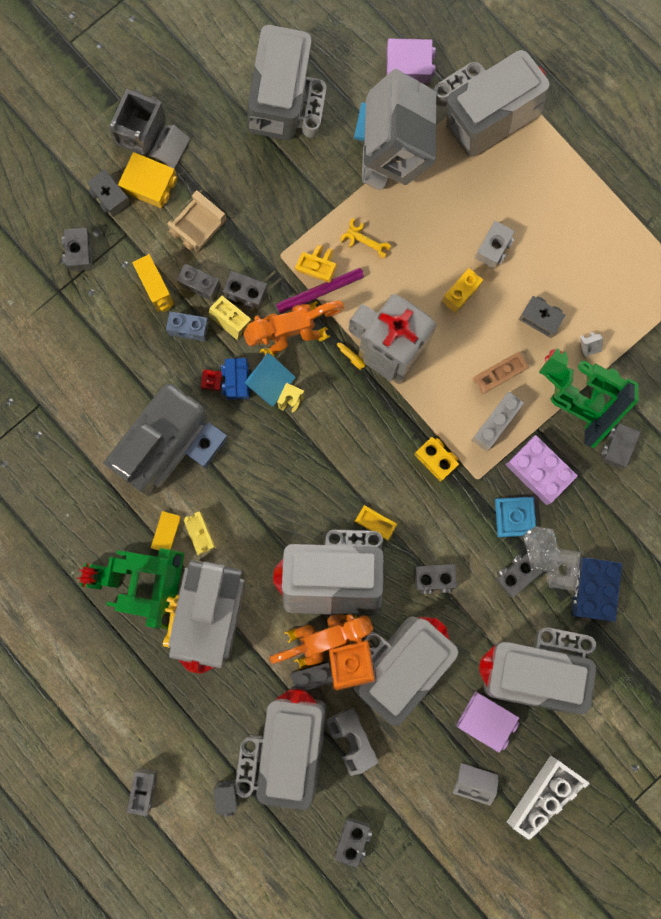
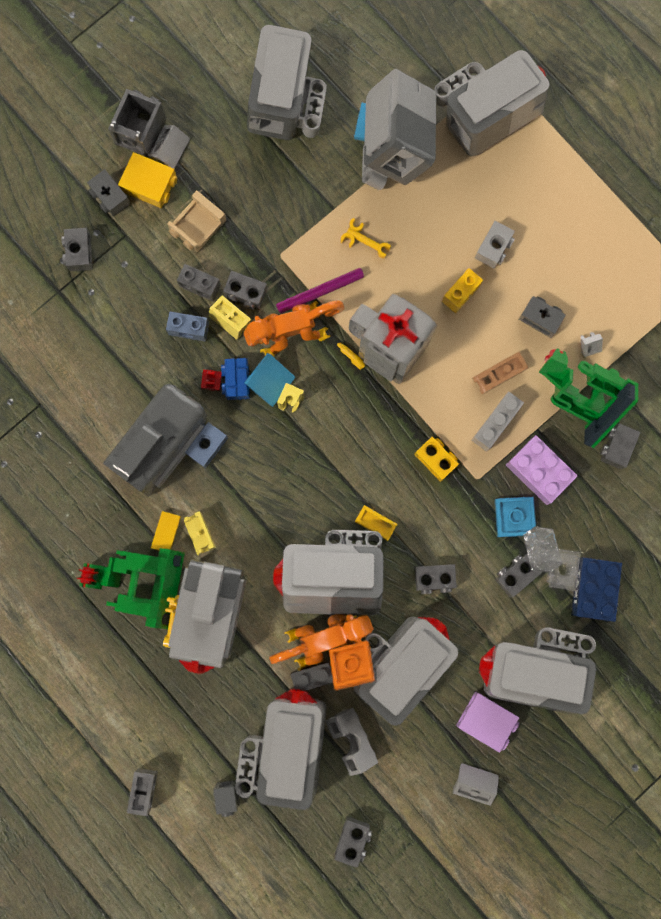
(153, 283): yellow brick -> none
(315, 266): yellow hinge -> none
(412, 58): lavender brick -> none
(545, 797): white wedge -> none

